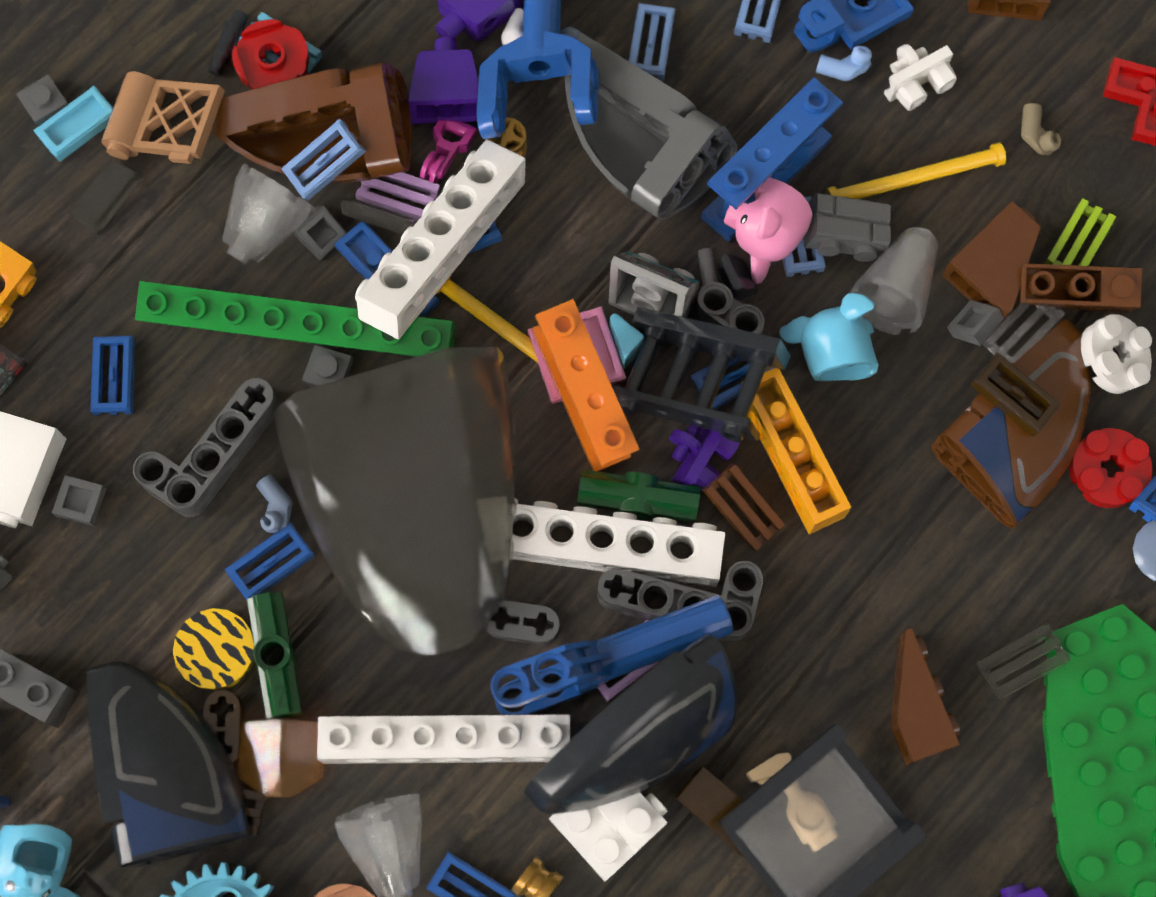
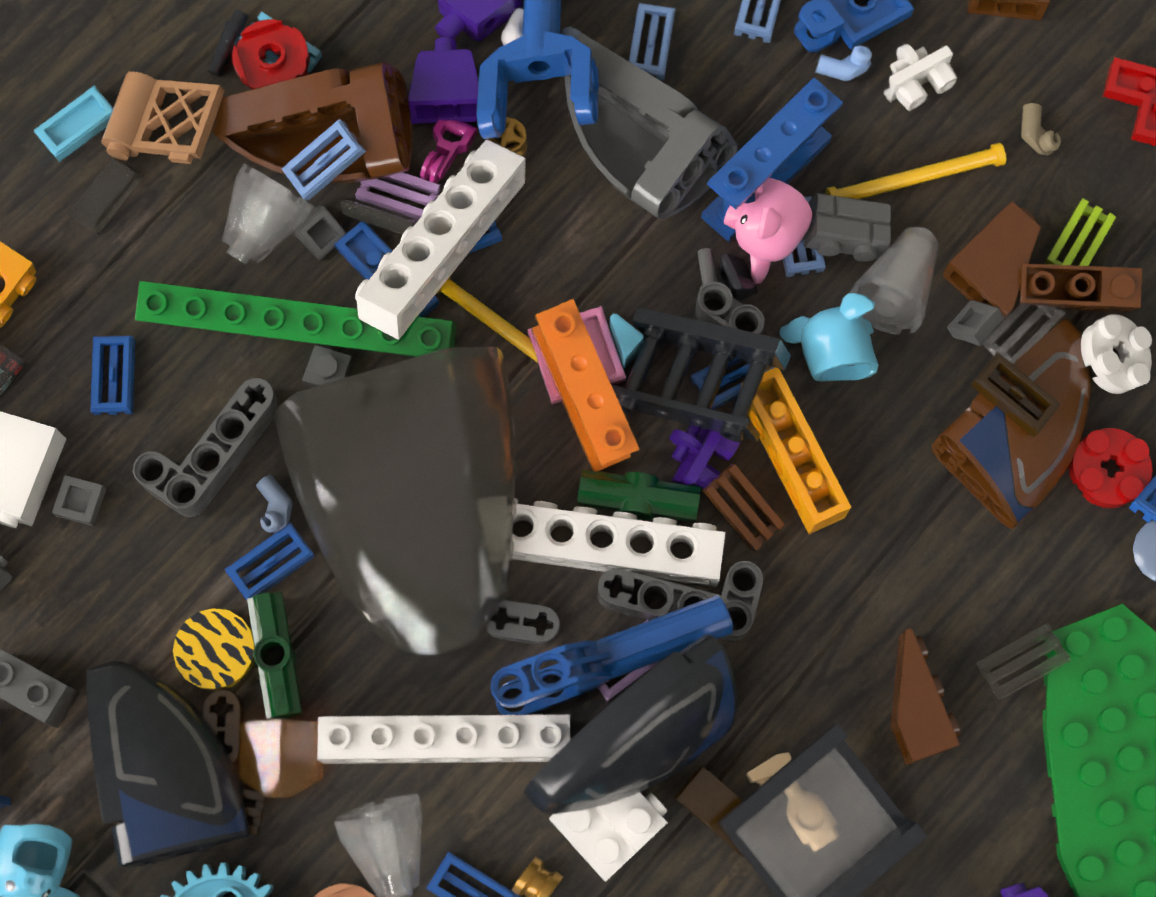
(42, 100): dark grey plate -> none
(648, 285): light grey slope -> none

